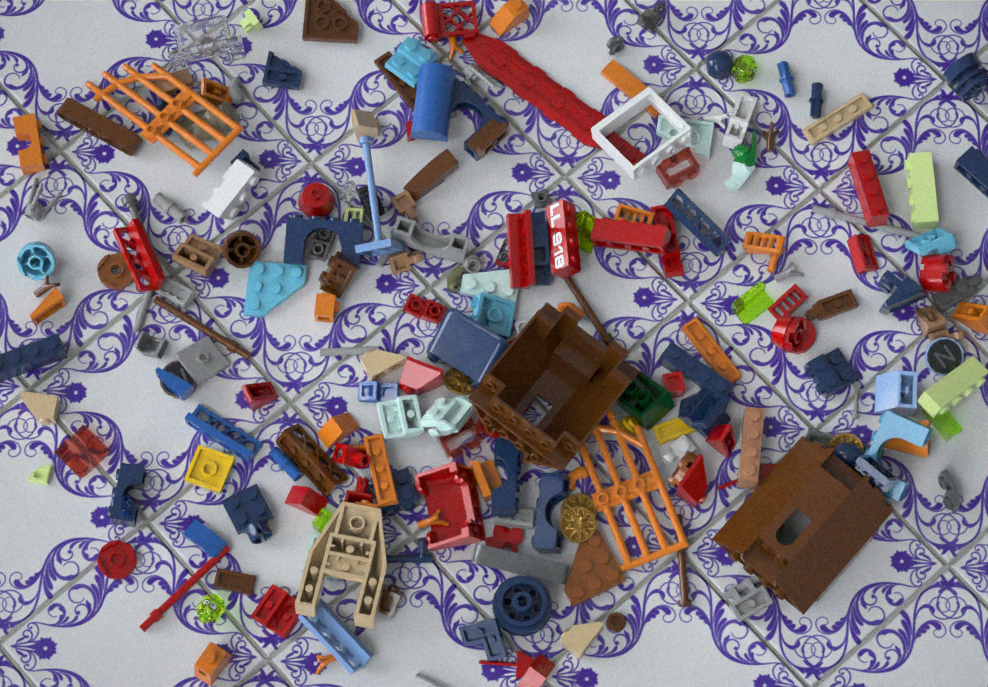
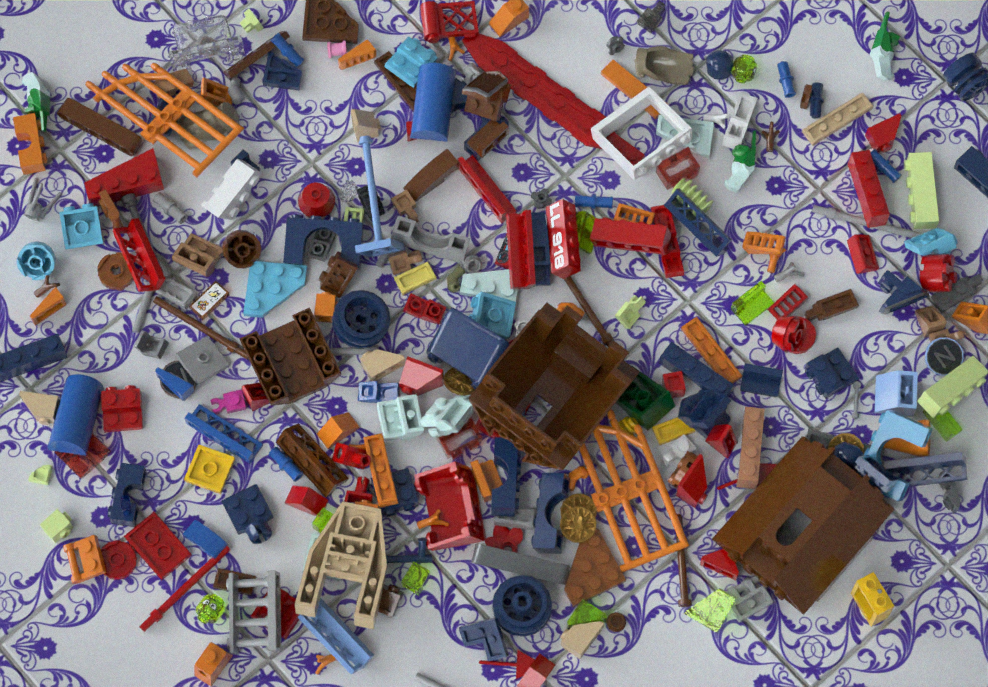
(37, 98): none -> green animal
(57, 525): none -> yellowish green brick
(76, 415): none -> blue brick
(81, 226): none -> medium azure plate
(90, 556): none -> orange plate
(109, 209): none -> dark orange plate
(122, 409): none -> red plate
(135, 176): none -> red wedge
(157, 545): none -> red tile
(209, 300): none -> tile
(232, 402): none -> dark pink plate
(253, 56): none -> reddish brown tile
(272, 621): none -> light grey fence
(287, 49): none -> blue pin
(291, 359): none -> reddish brown slope
(336, 49): none -> bright pink bush
(356, 334): none -> dark blue wheel
(359, 54): none -> orange slope
(415, 278): none -> light yellow tile
(415, 578): none -> clear neon green panel
(486, 188): none -> red fence
(487, 94): none -> reddish brown piece
(586, 613): none -> clear neon green slope
(594, 201): none -> blue pin
(629, 312): none -> yellowish green plate
(664, 65): none -> dark tan hair
(693, 195): none -> yellowish green piece
(712, 609): none -> clear neon green wing
(720, 563): none -> red slope
(761, 380): none -> dark blue panel
(805, 96): none -> reddish brown tile
(872, 604): none -> yellow window
(882, 135): none -> red slope
(883, 50): none -> animal
(885, 166): none -> blue pin
(929, 463): none -> dark blue fence

